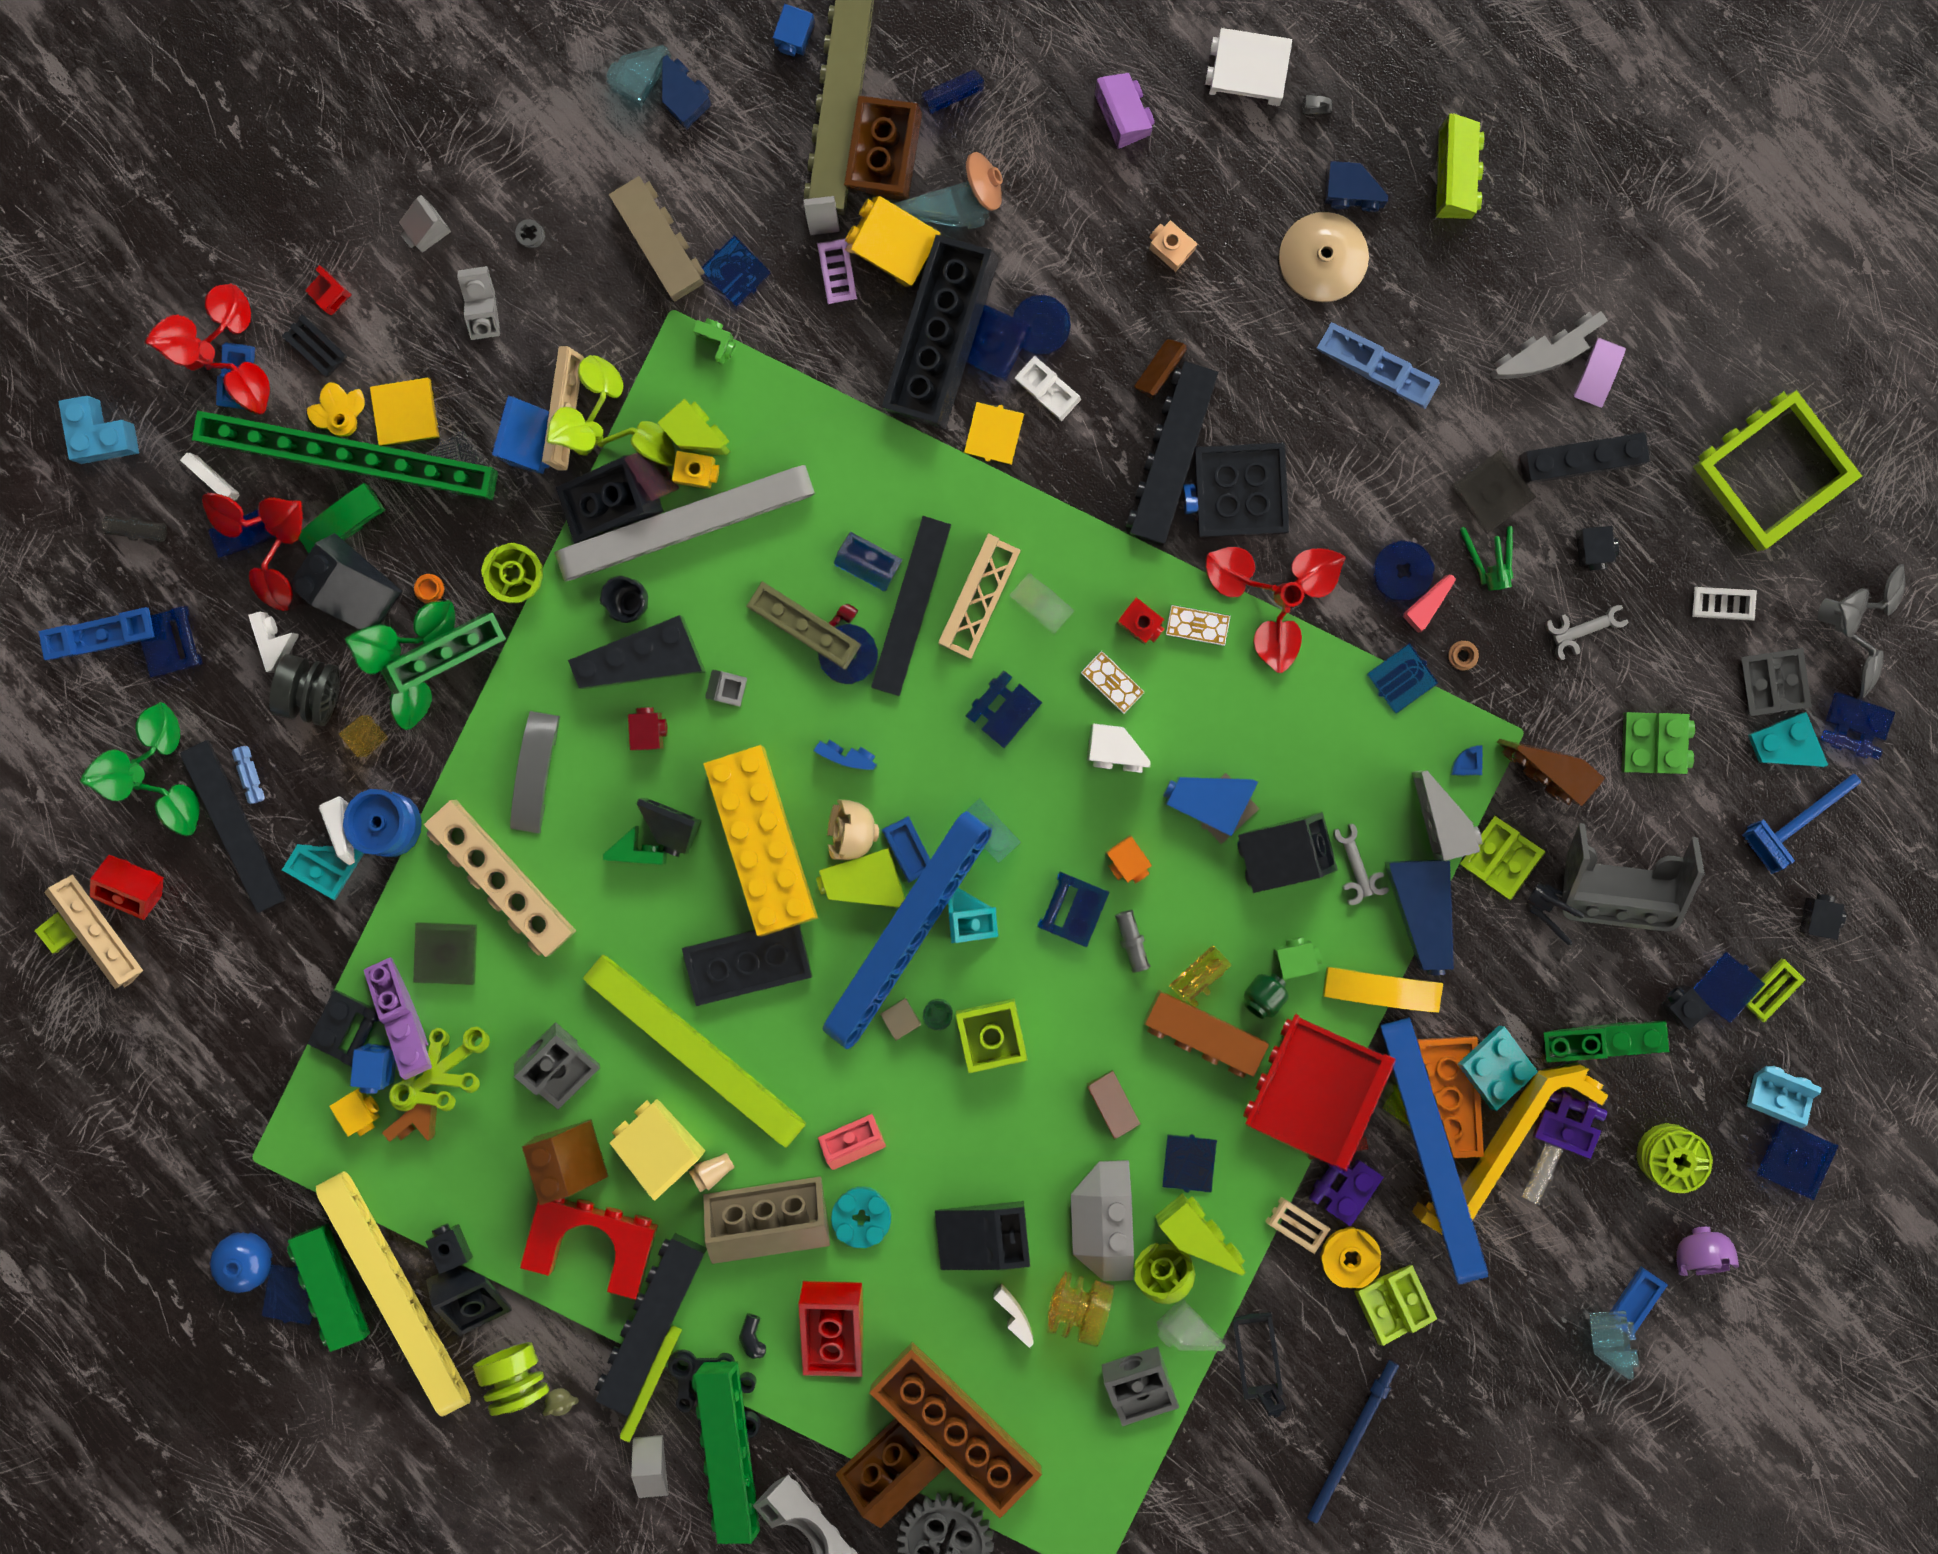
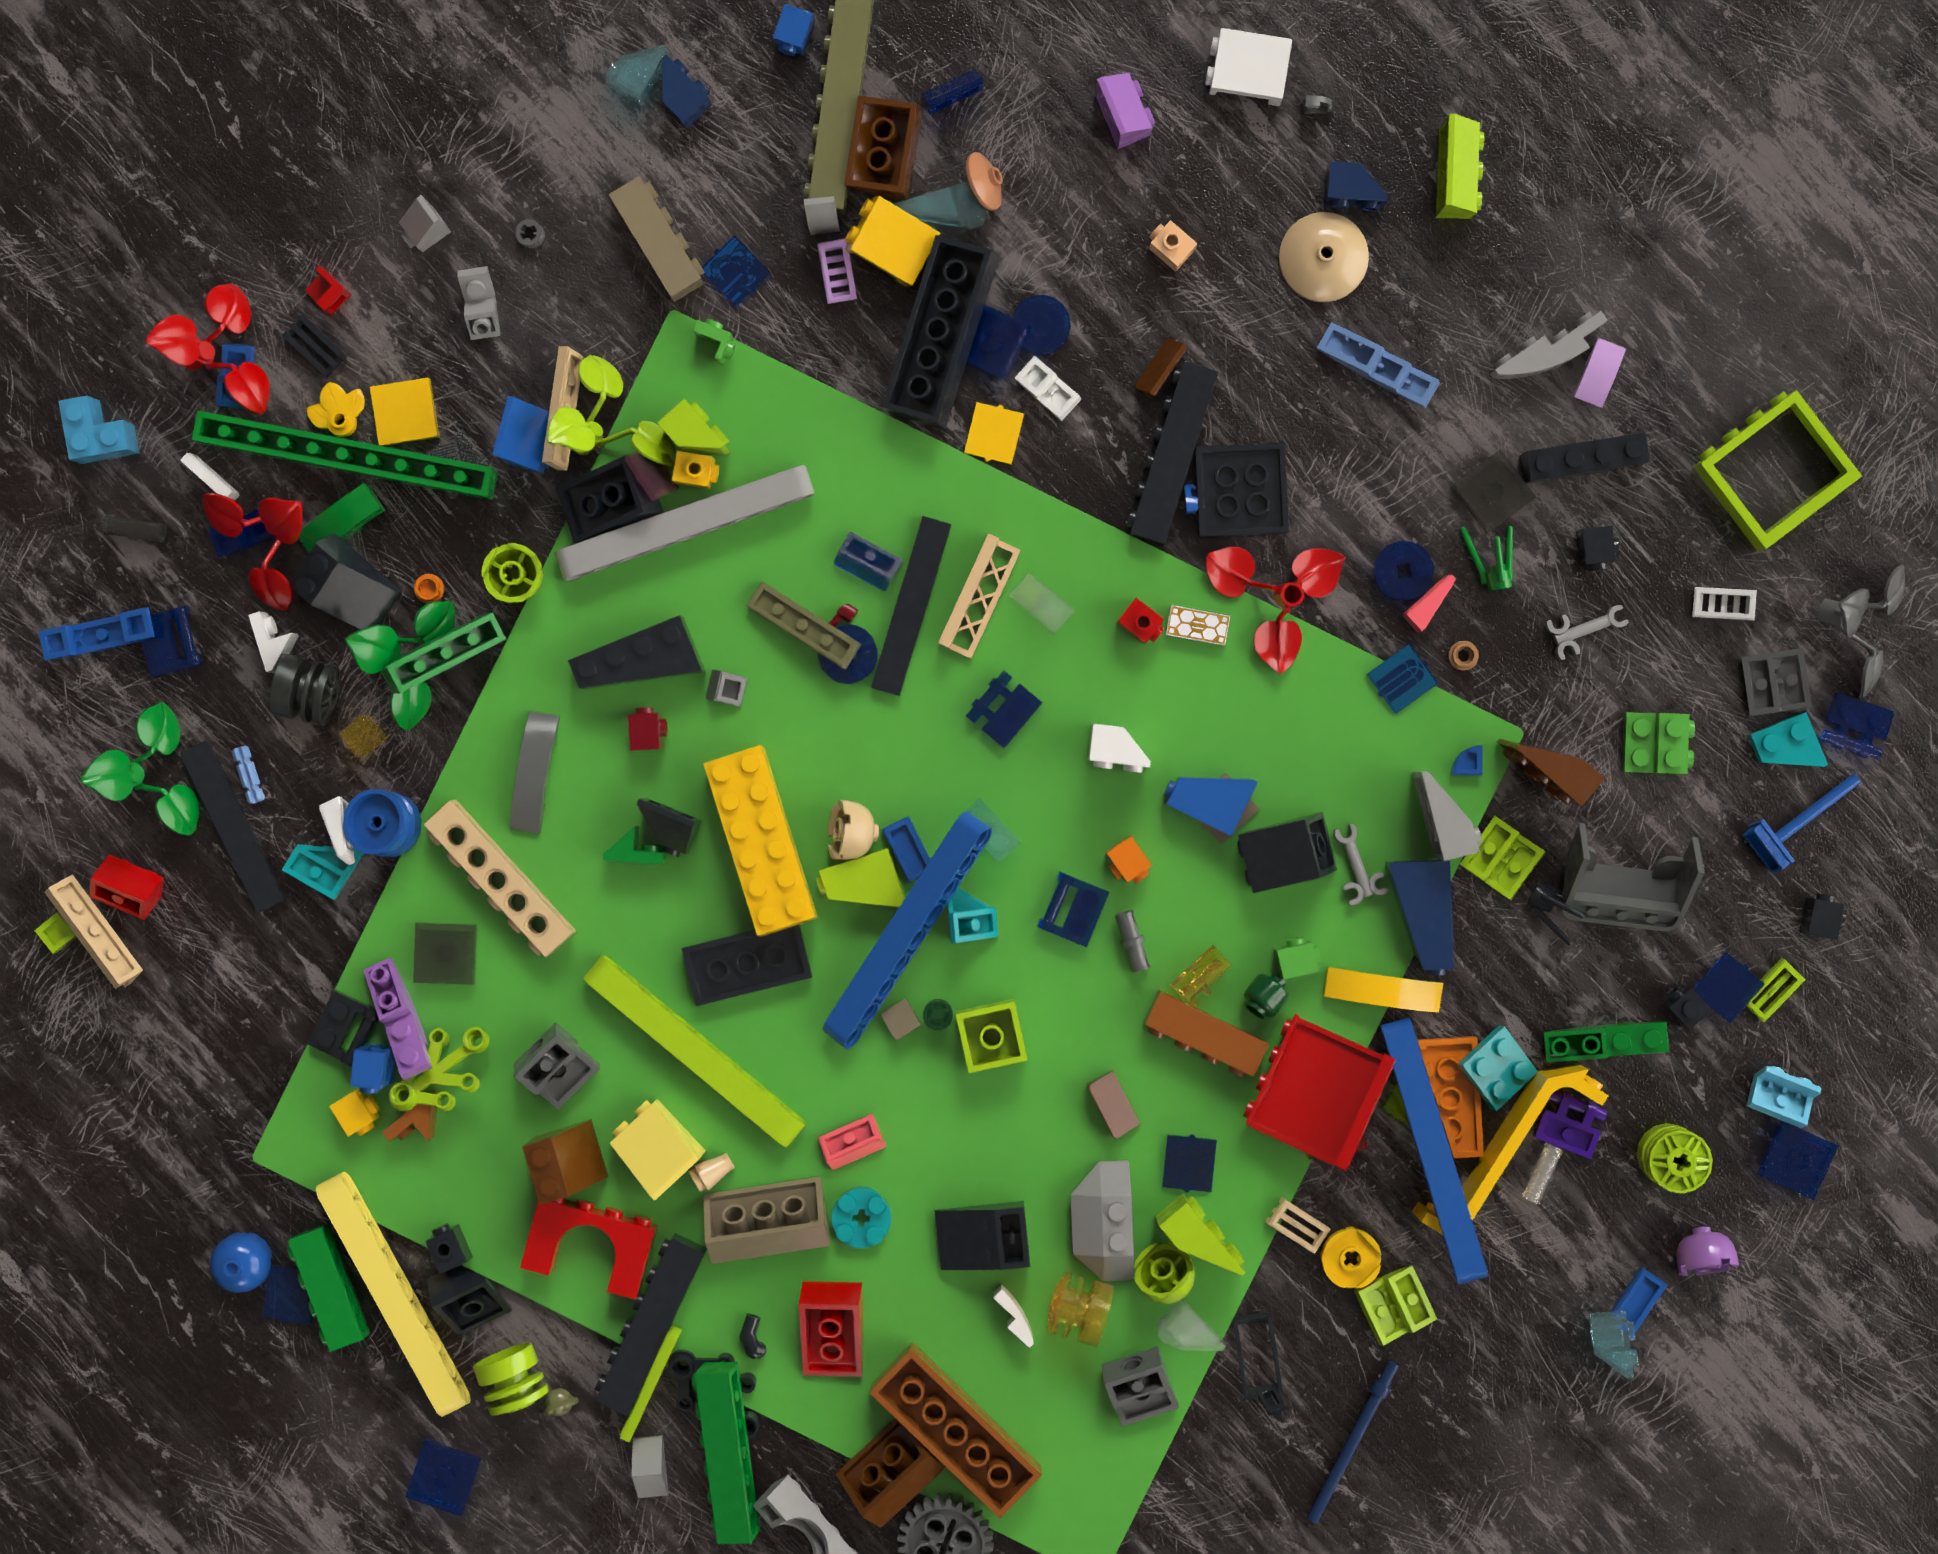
(443, 1477): none -> clear blue plate
(624, 599): black hair -> none
(856, 759): blue slope -> none
(1112, 682): tile -> none
(1351, 1194): dark purple plate -> none

